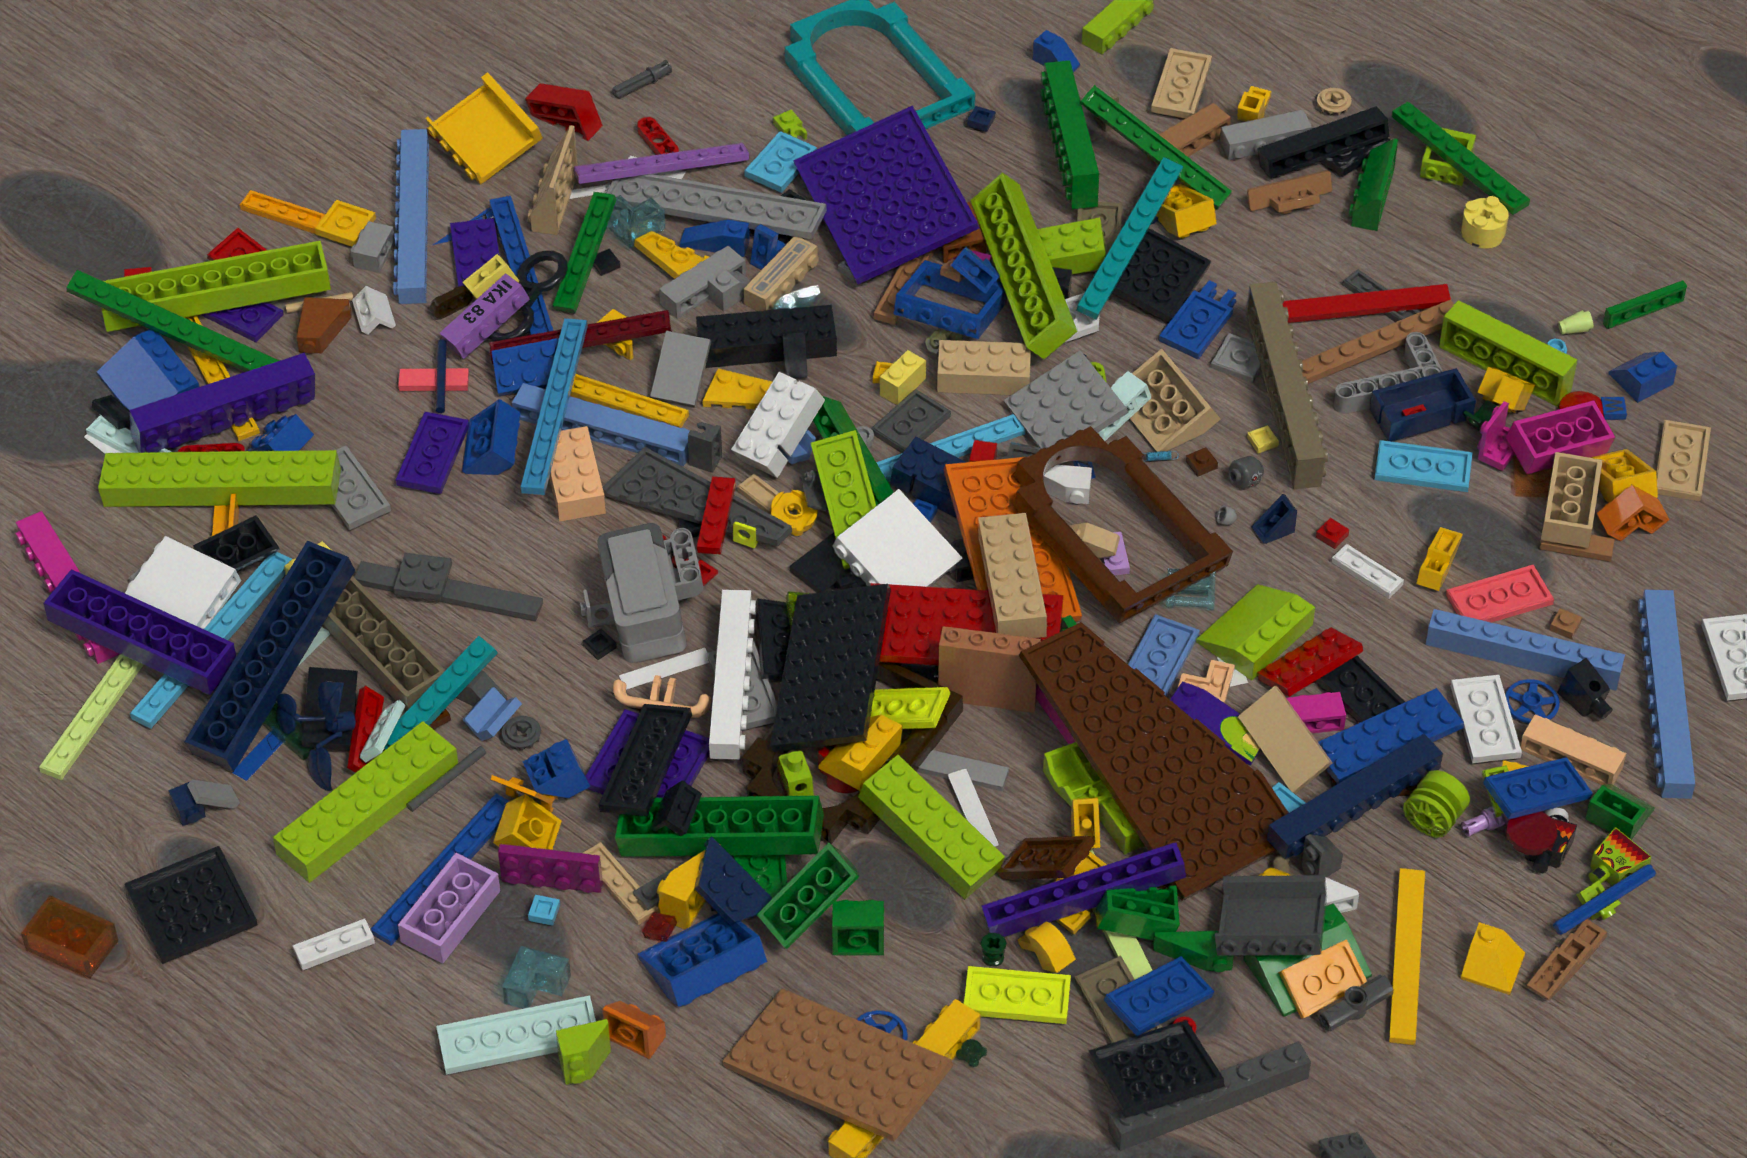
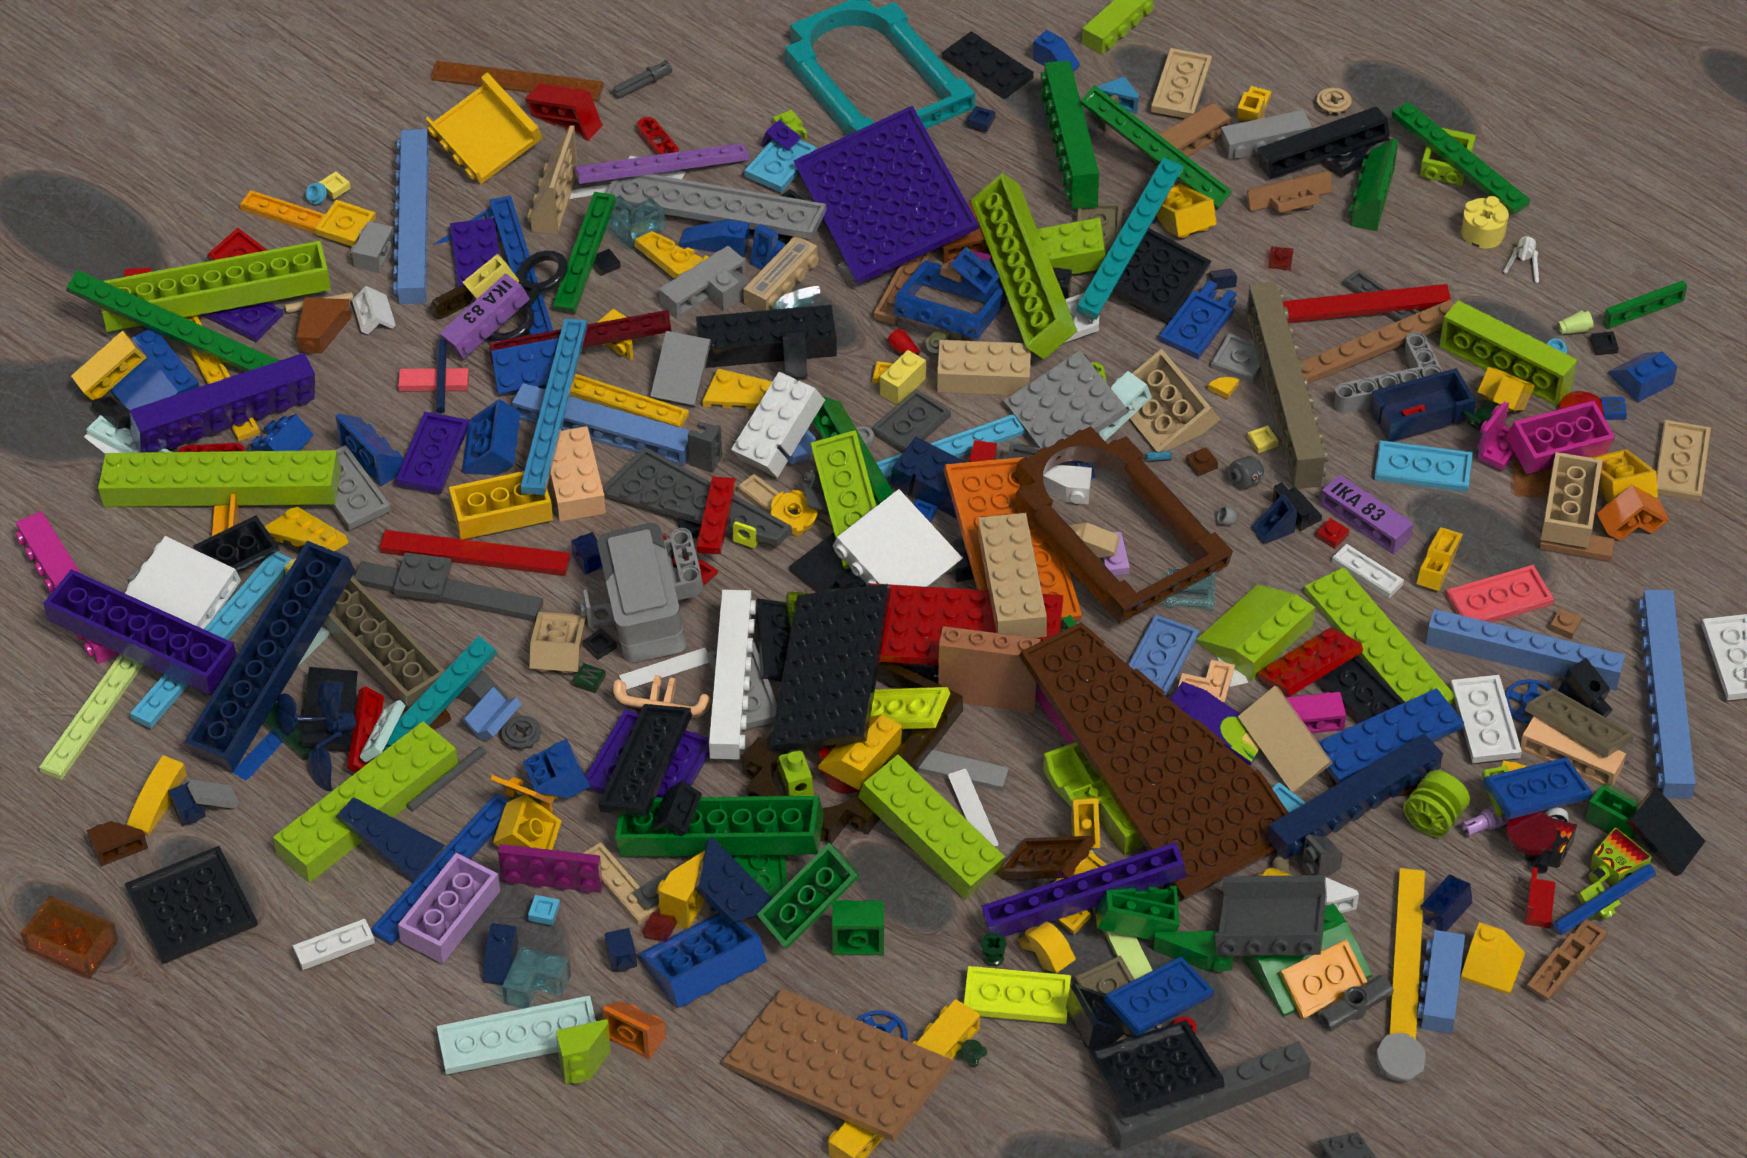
(108, 366): none -> yellow brick
(115, 841): none -> reddish brown slope
(154, 796): none -> yellow slope
(301, 527): none -> yellow wing
(316, 193): none -> medium azure plate
(335, 185): none -> light yellow plate
(369, 448): none -> blue slope
(393, 840): none -> dark blue wing
(477, 552): none -> red tile
(497, 506): none -> yellow brick
(499, 953): none -> dark blue slope
(510, 79): none -> clear orange tile
(557, 642): none -> tan slope
(586, 553): none -> clear blue brick
(589, 678): none -> dark green tile
(620, 950): none -> dark blue brick
(782, 135): none -> dark purple bracket
(901, 342): none -> red cone
(987, 65): none -> black plate
(1092, 1017): none -> black slope
(1127, 95): none -> dark azure slope
(1223, 386): none -> yellow tile
(1224, 278): none -> dark blue slope
(1280, 258): none -> clear red plate
(1306, 513): none -> black panel
(1366, 514): none -> medium lavender brick
(1383, 645): none -> lime plate
(1400, 1057): none -> light grey hat
(1442, 981): none -> medium blue brick
(1447, 903): none -> clear blue hinge
(1525, 251): none -> white plant
(1539, 901): none -> red panel
(1579, 722): none -> dark tan tile
(1604, 343): none -> black tile
(1665, 831): none -> black tile

